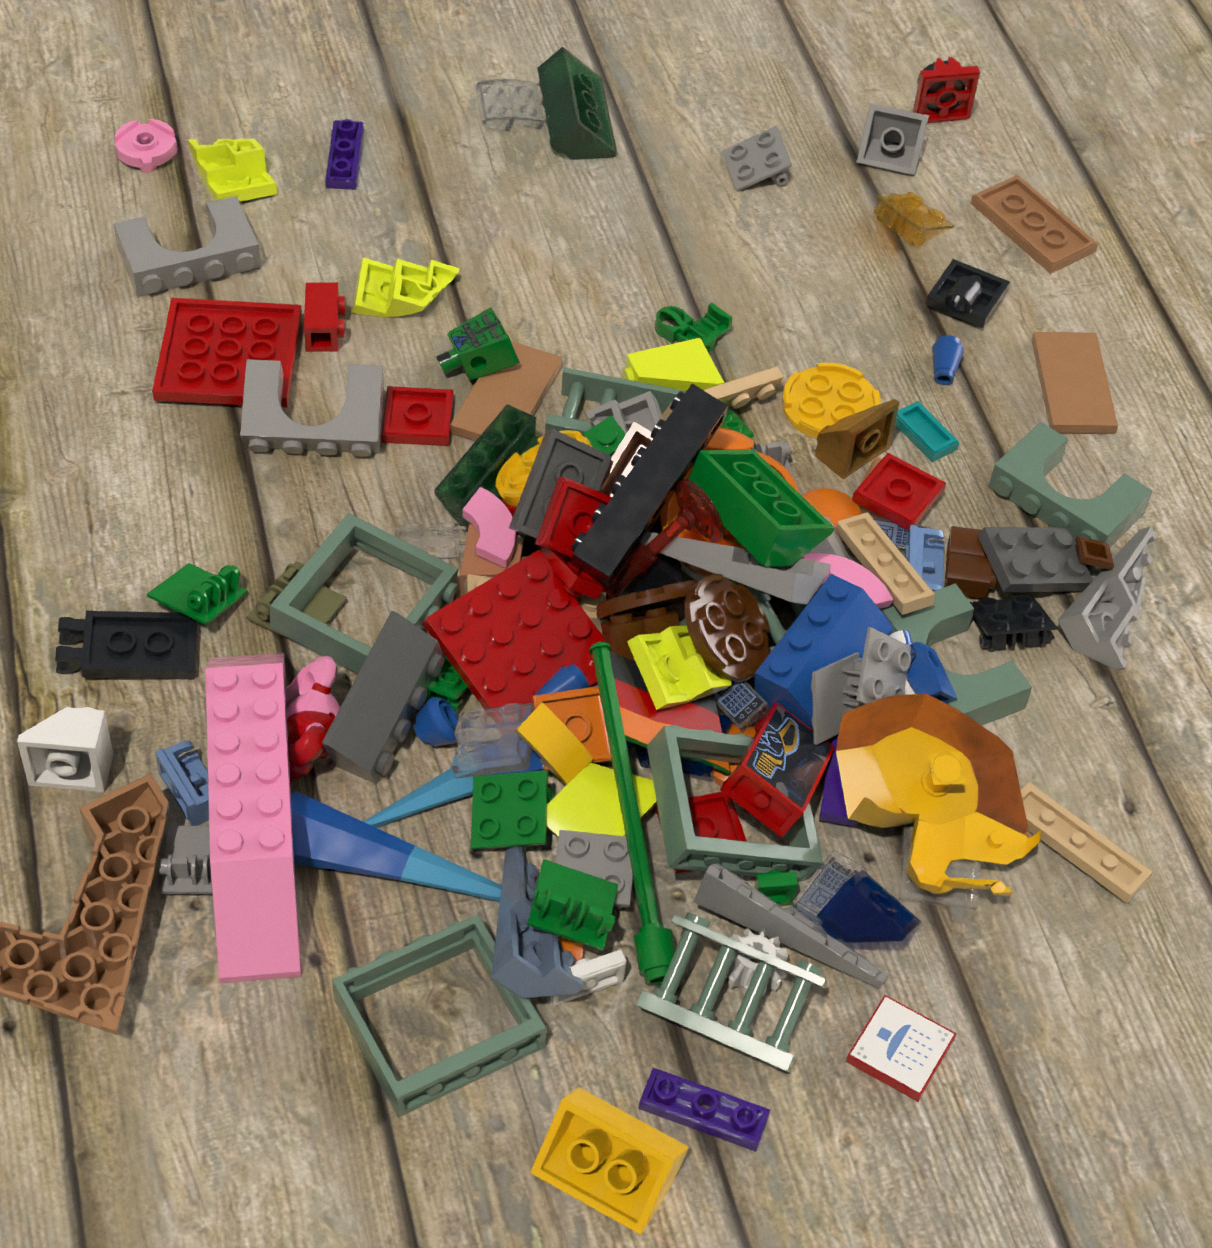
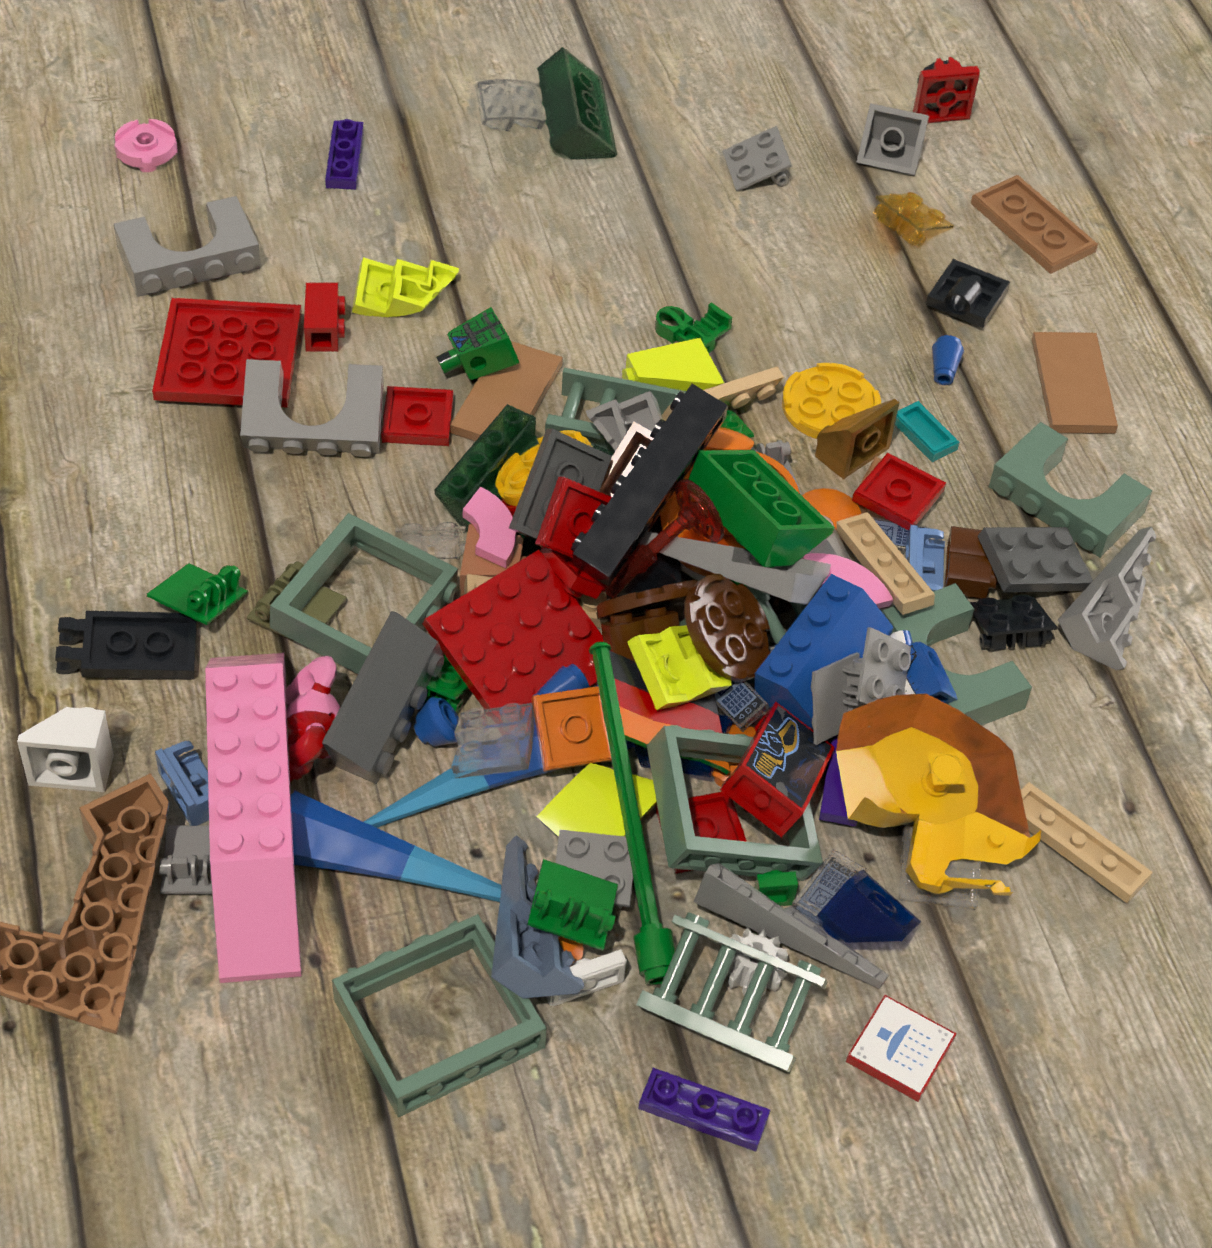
(233, 169): neon yellow slope -> none
(510, 809): green hinge -> none
(554, 743): yellow slope -> none
(605, 436): green plate -> none
(608, 1159): yellow slope -> none
(1094, 553): reddish brown slope -> none

